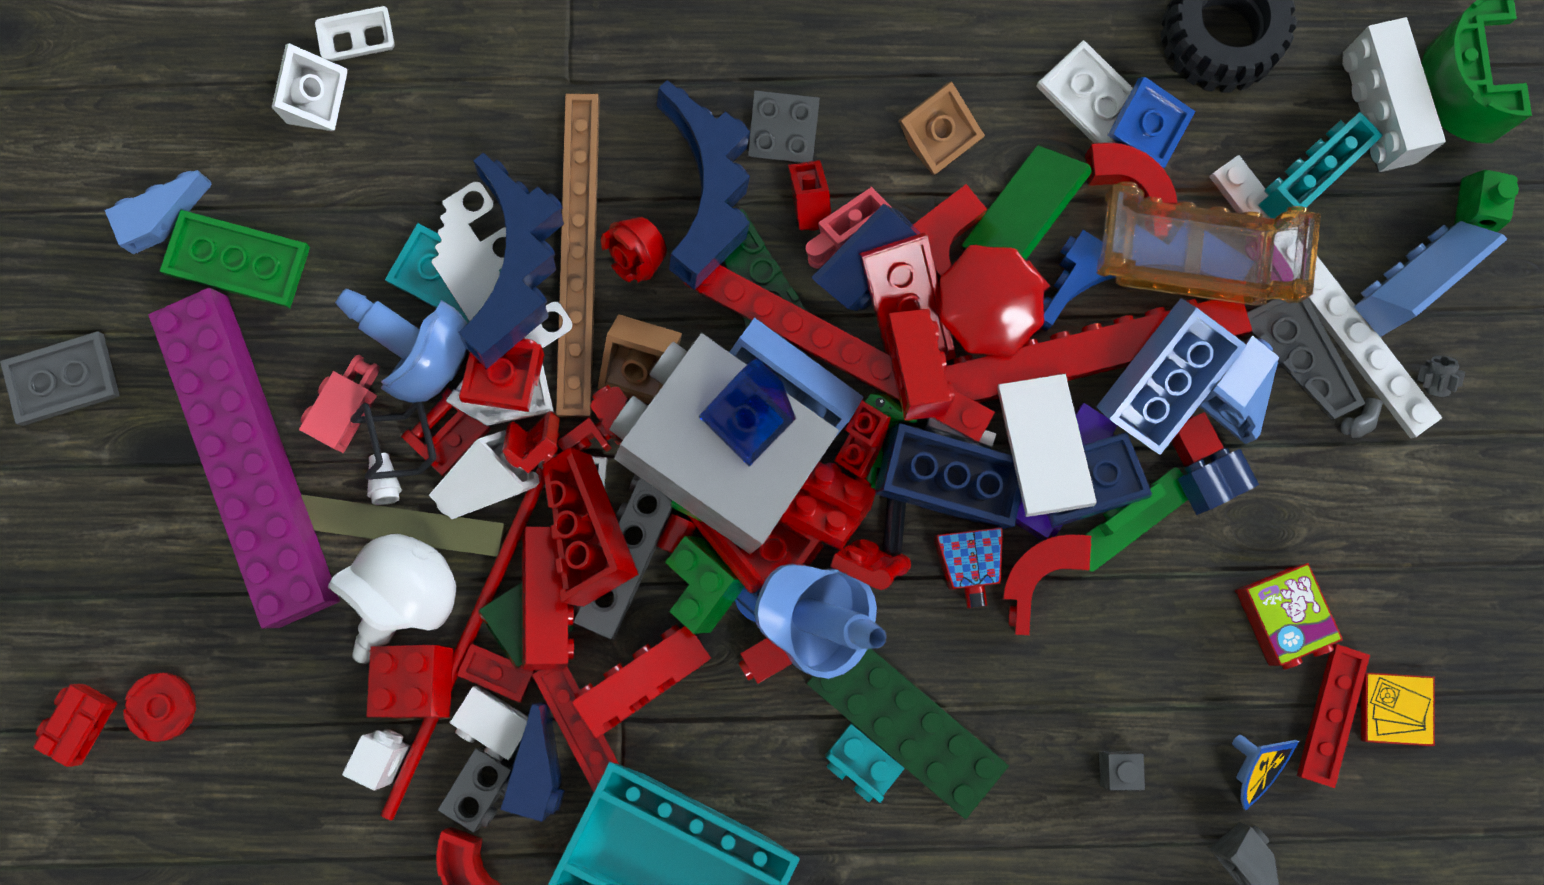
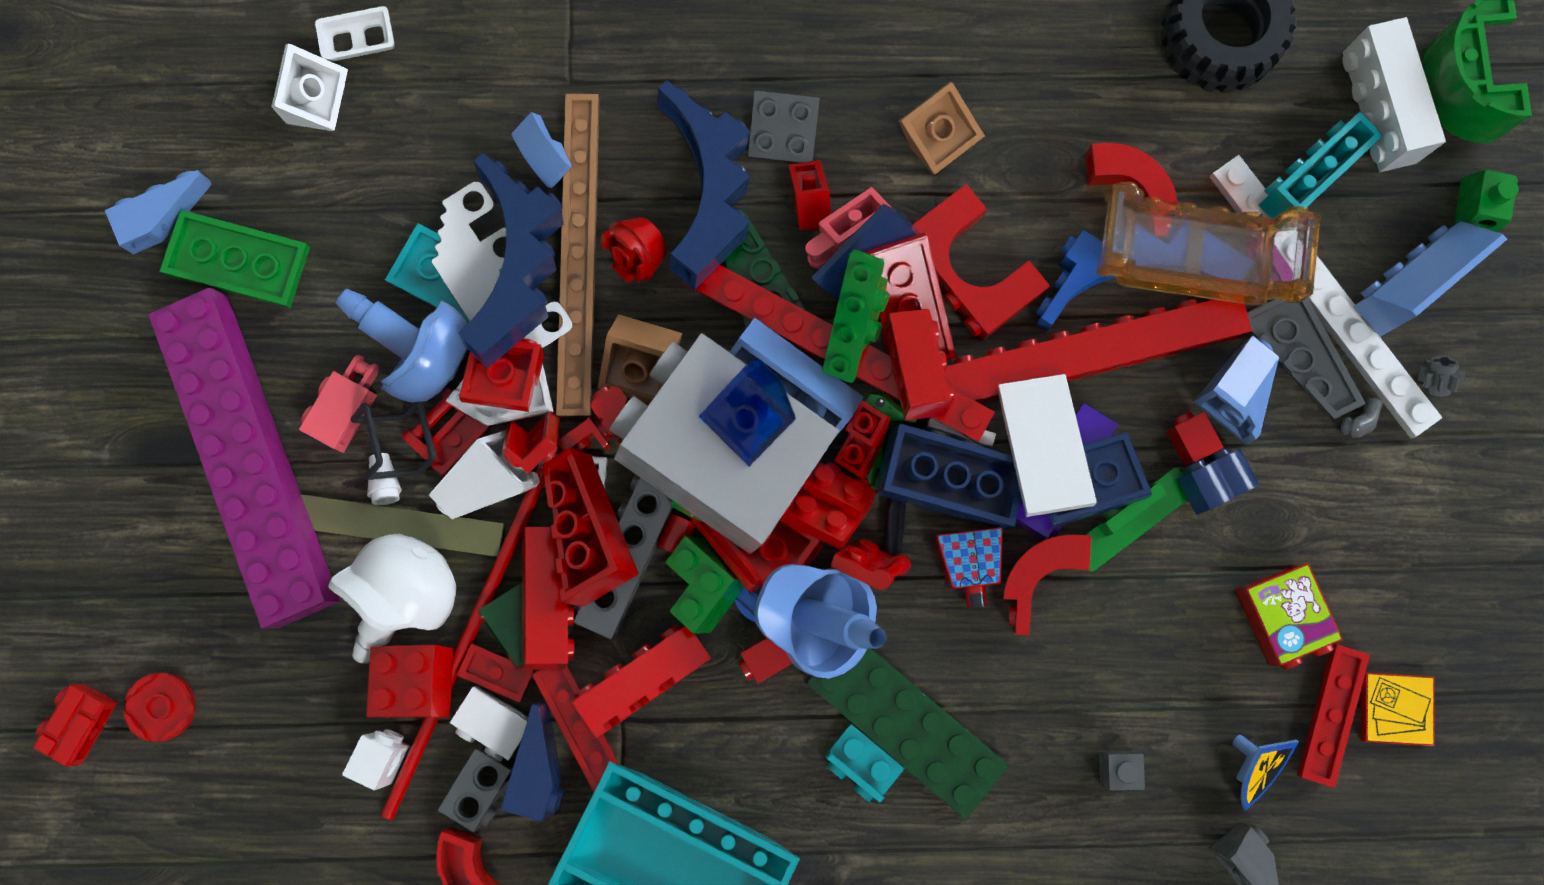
(59, 378): dark grey plate -> none
(540, 151): none -> medium blue slope
(856, 315): none -> green bracket
(991, 300): red piece -> none
(1030, 202): green tile -> none
(1087, 92): white tile -> none
(1151, 121): blue plate -> none
(1171, 376): medium blue brick -> none

